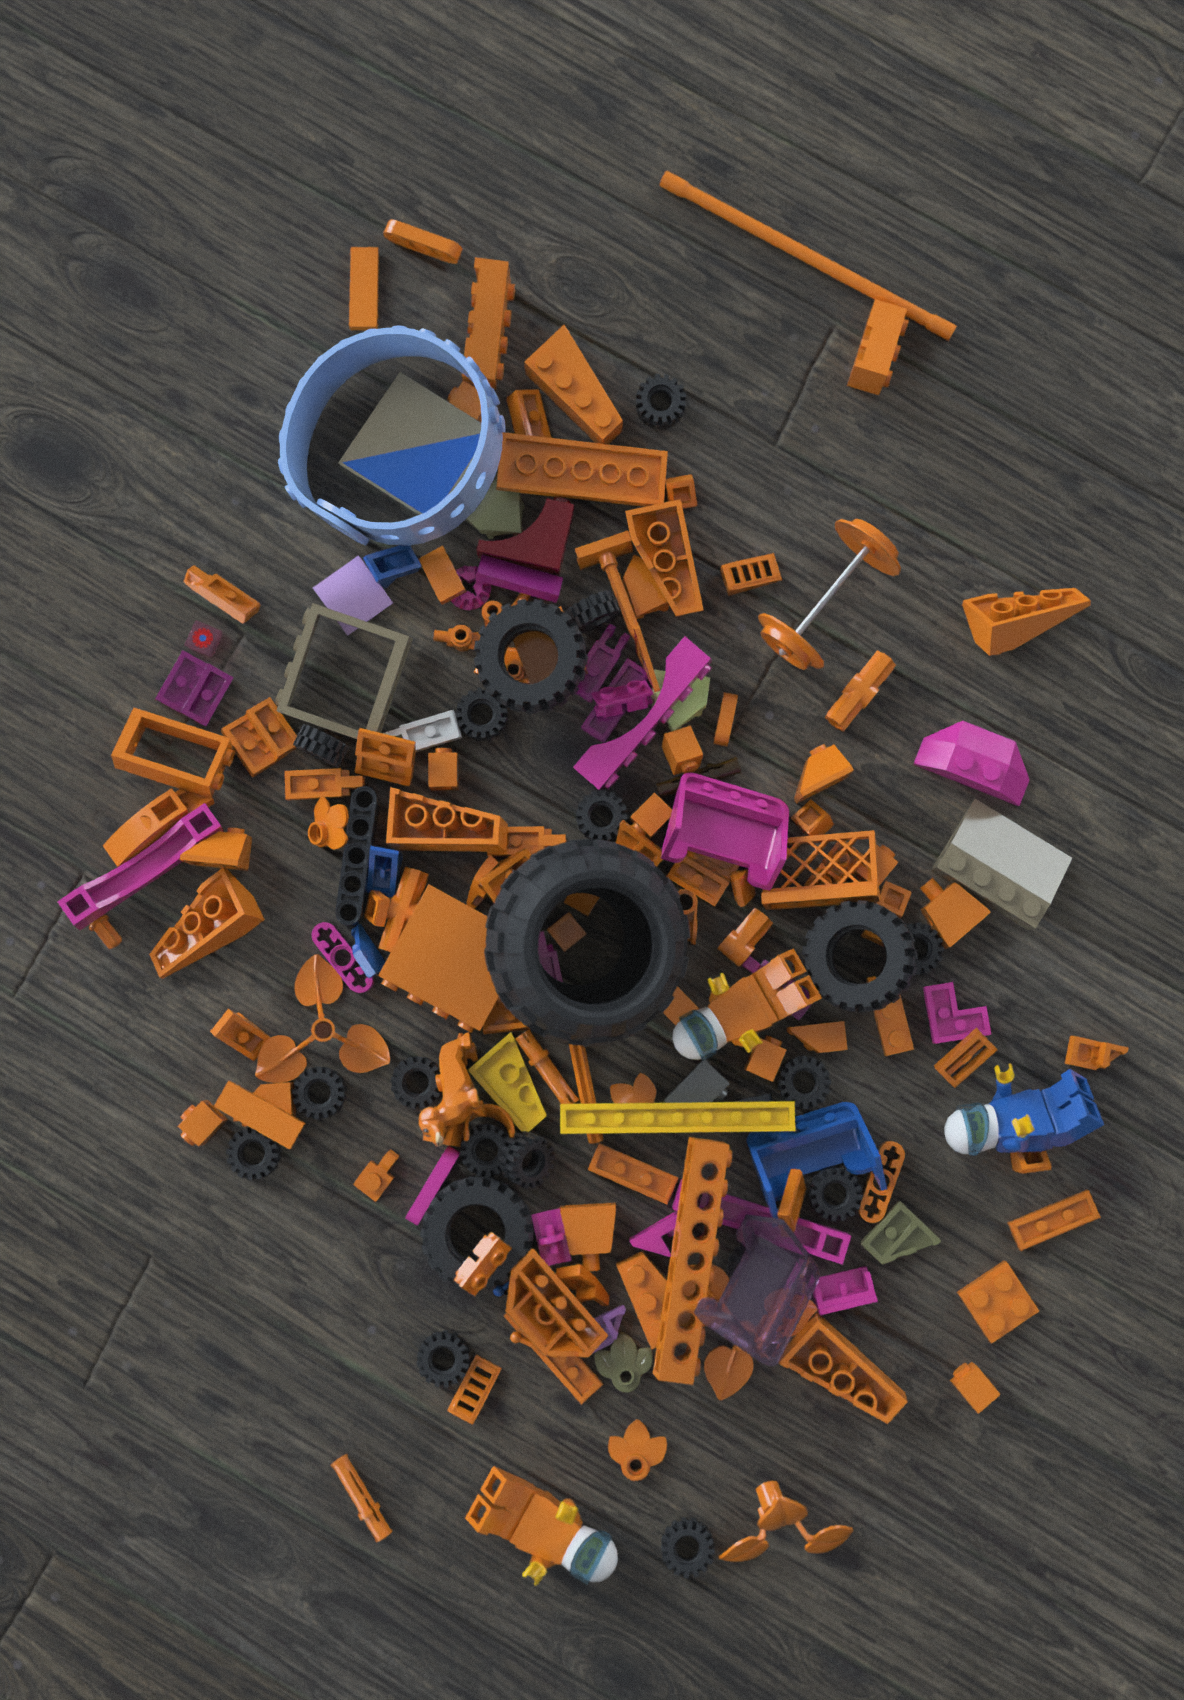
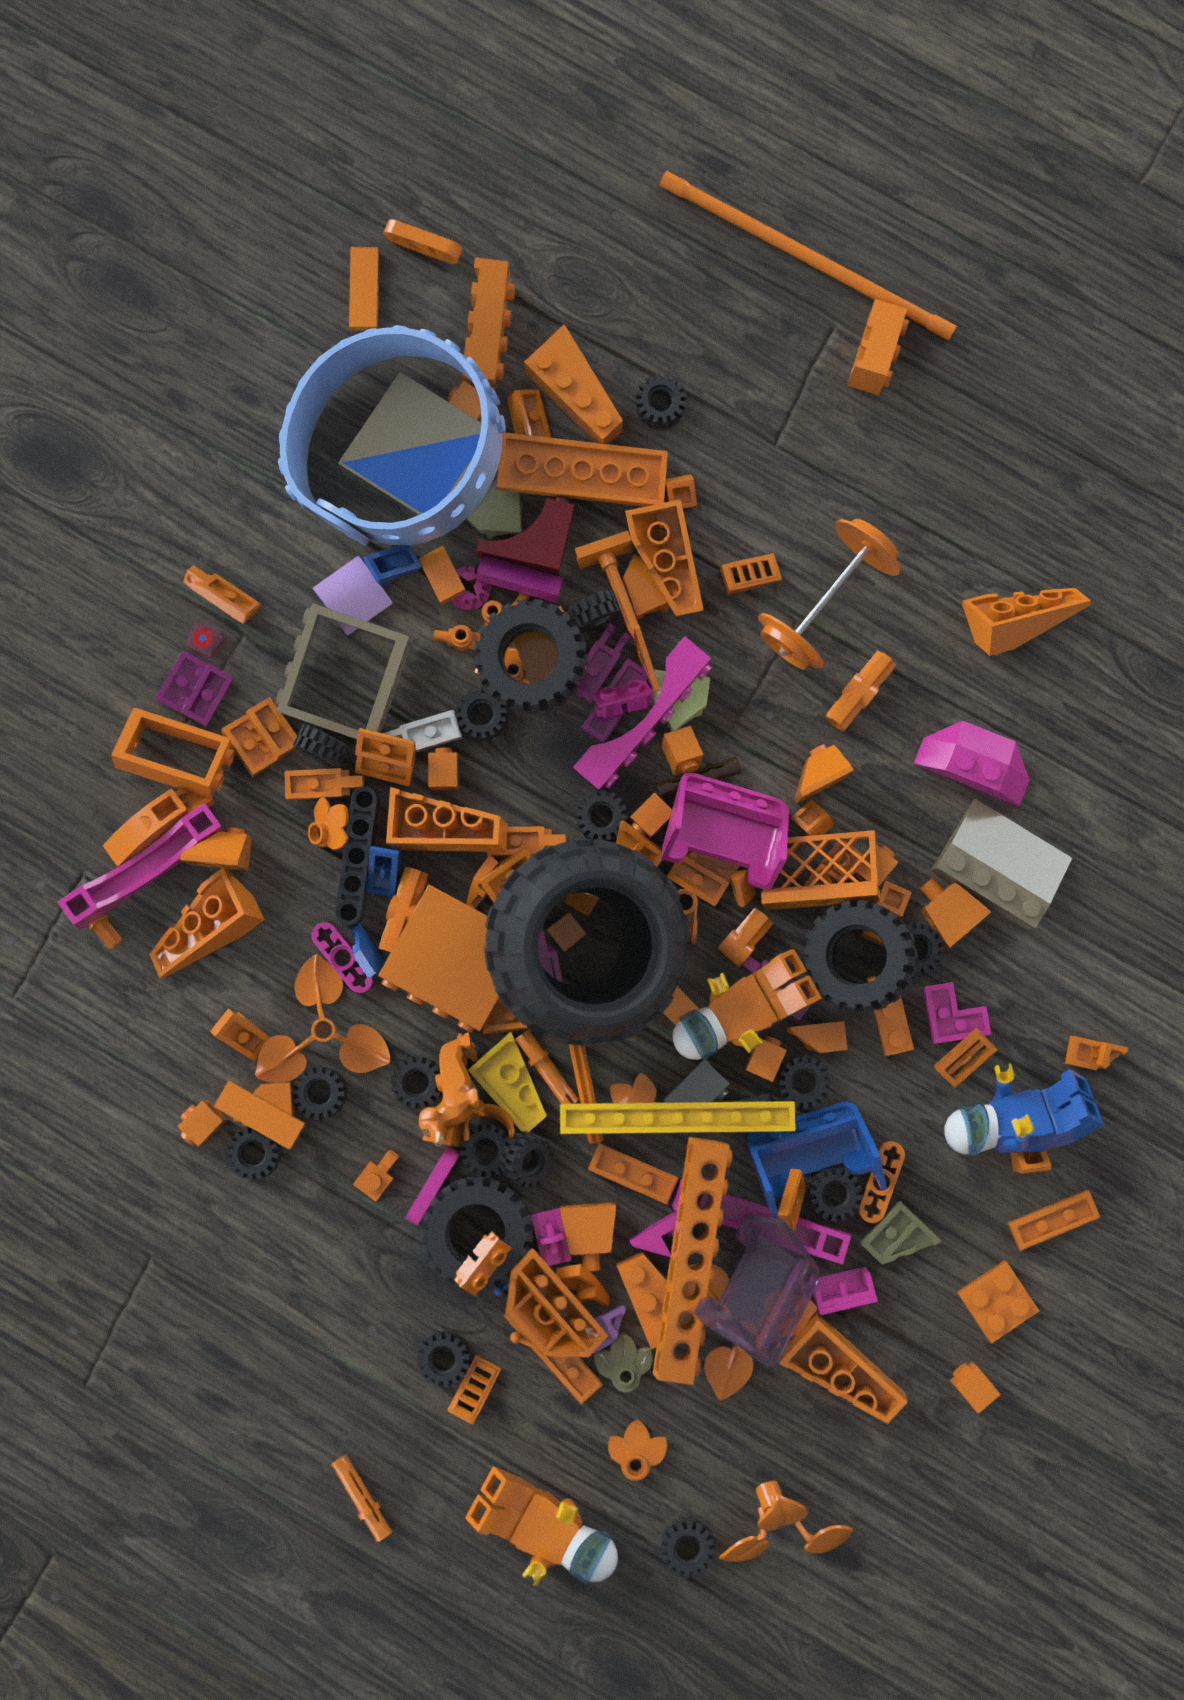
(377, 908): orange tile -> none
(725, 719): orange beam -> none

